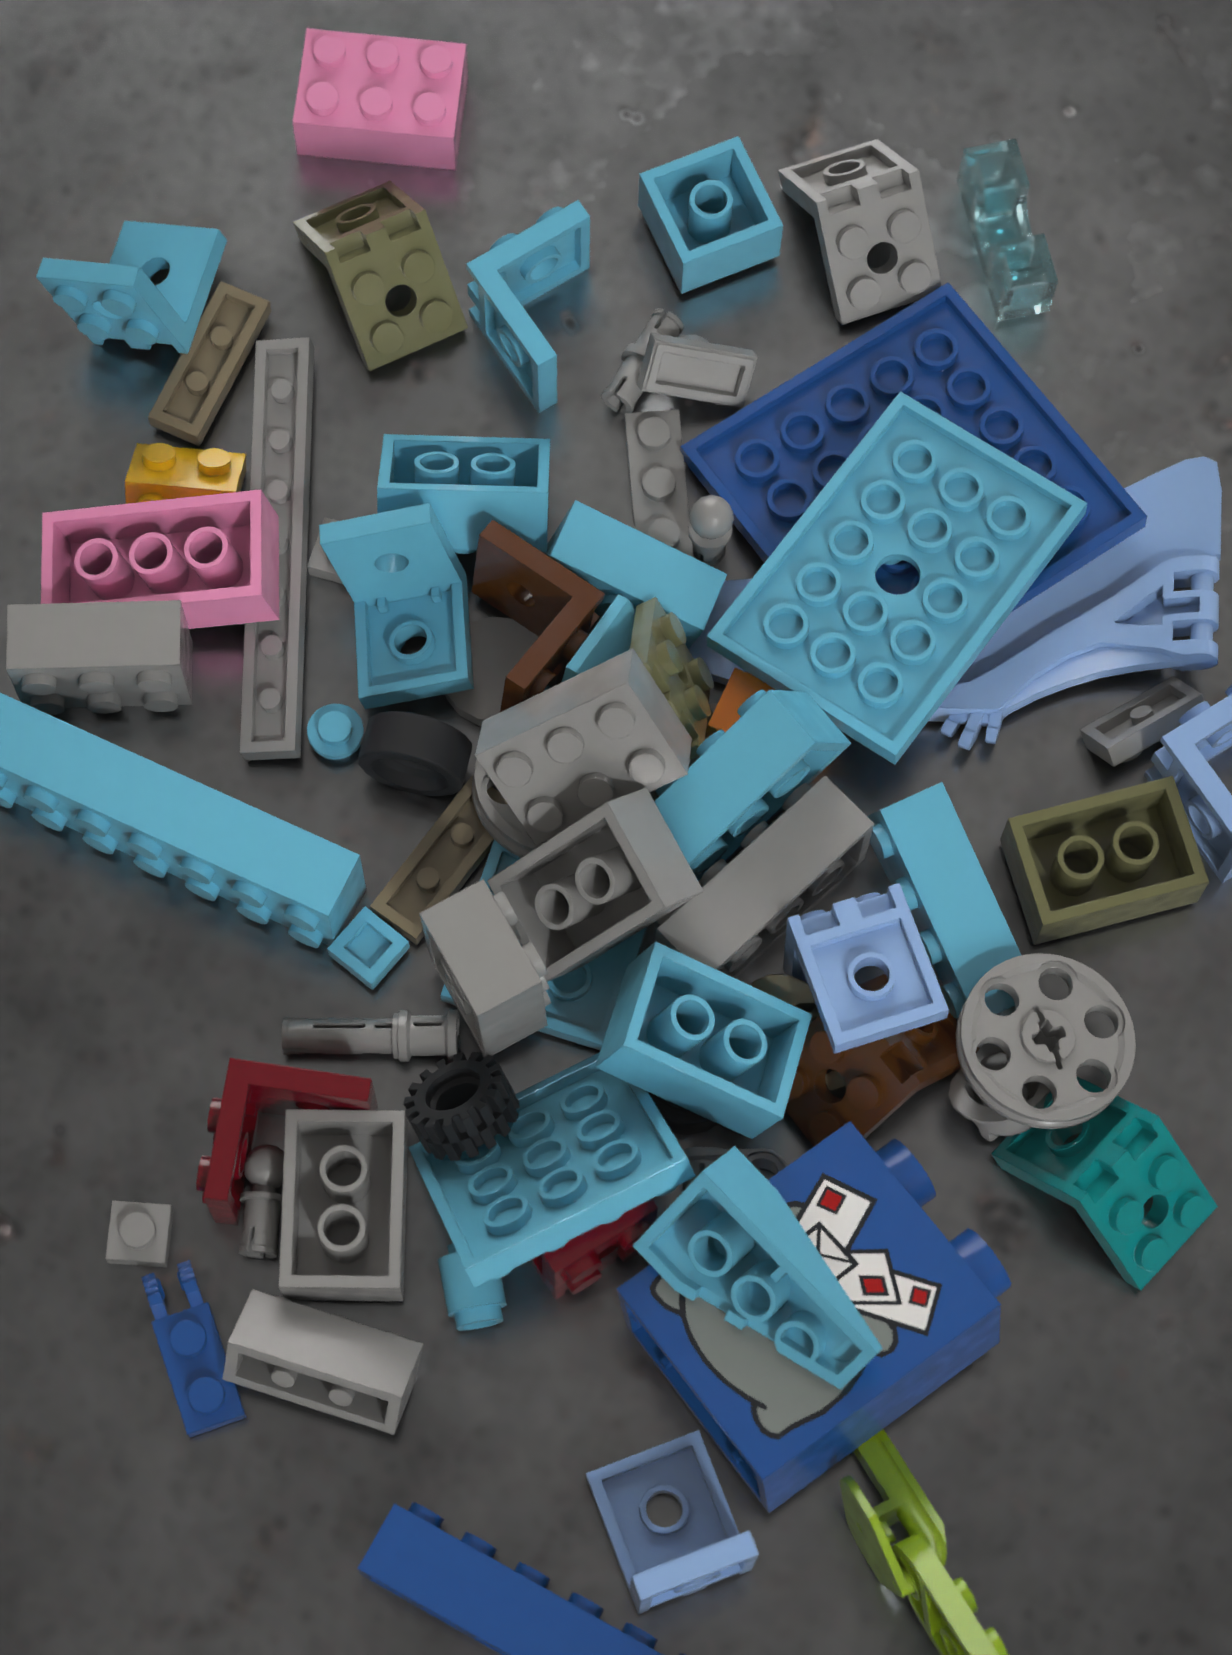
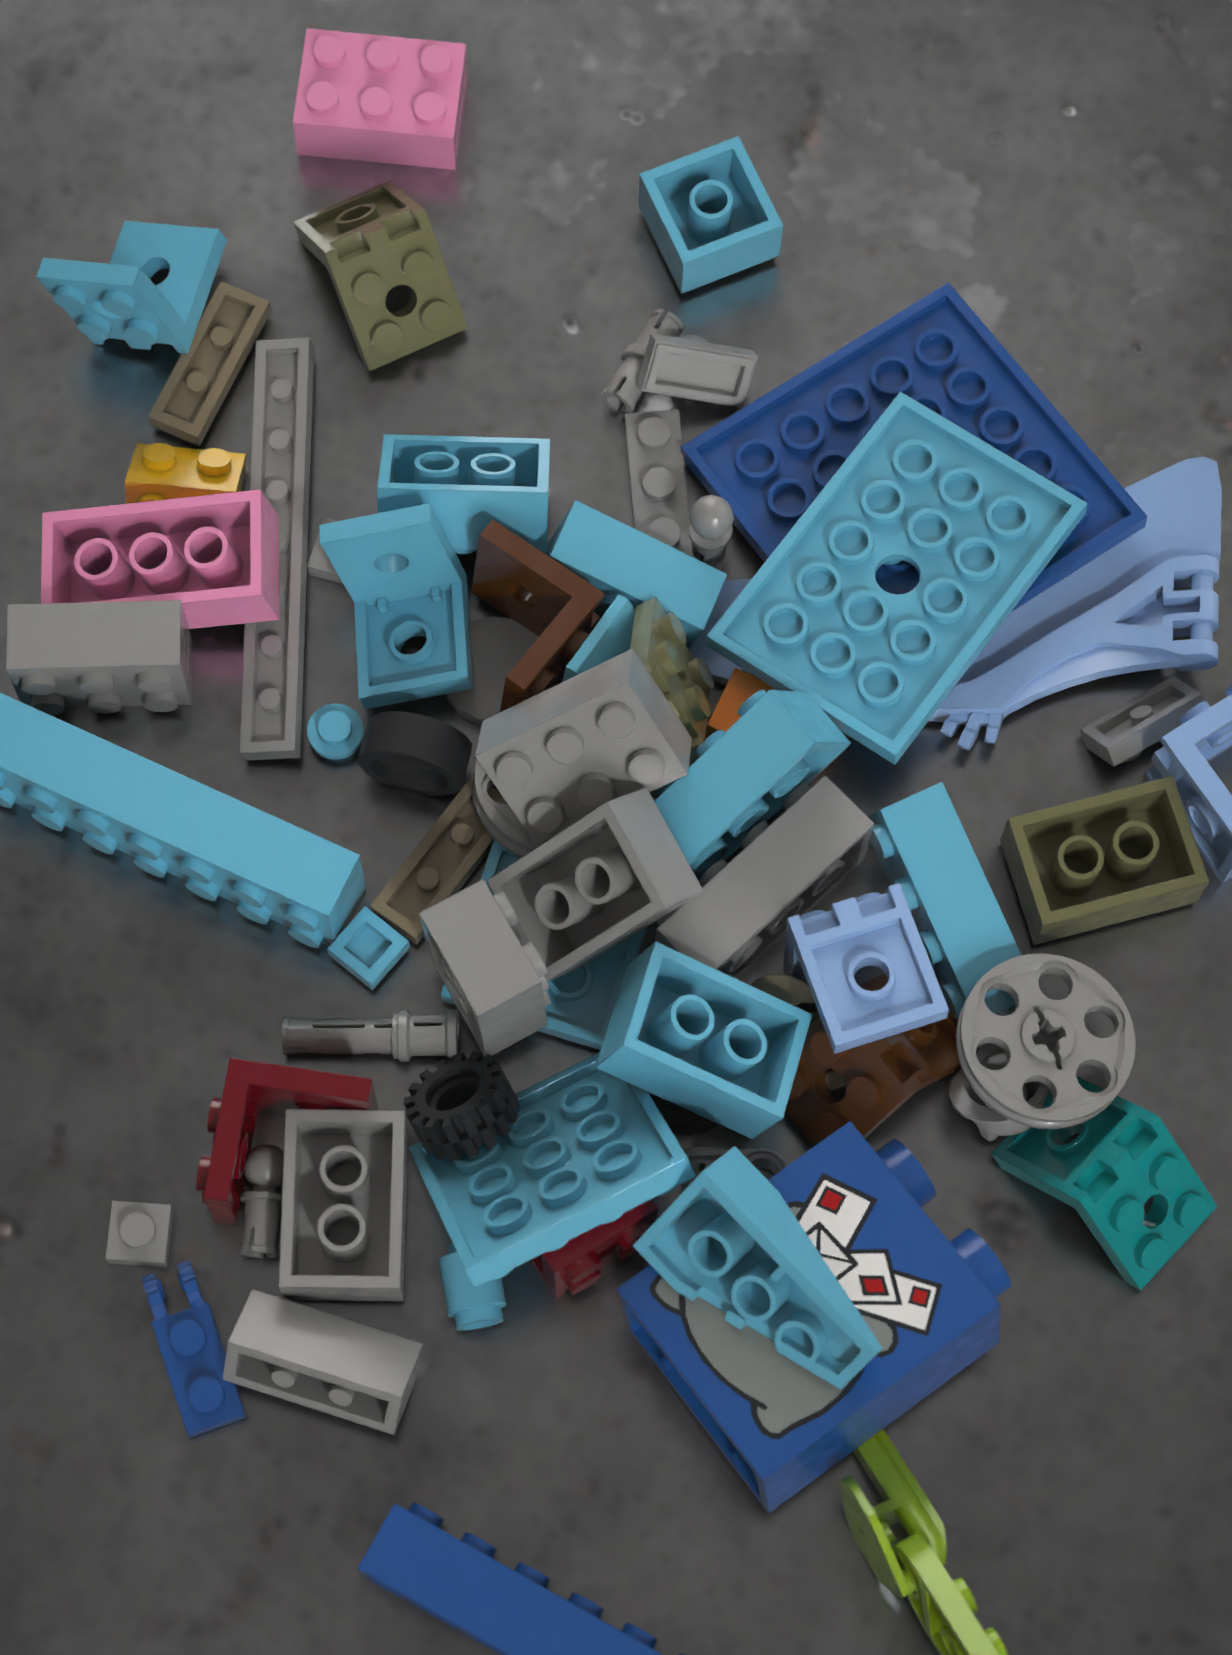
(518, 272): medium azure bracket -> none
(677, 1558): light blue bracket -> none
(860, 201): light grey bracket -> none
(1011, 257): clear light blue arch -> none

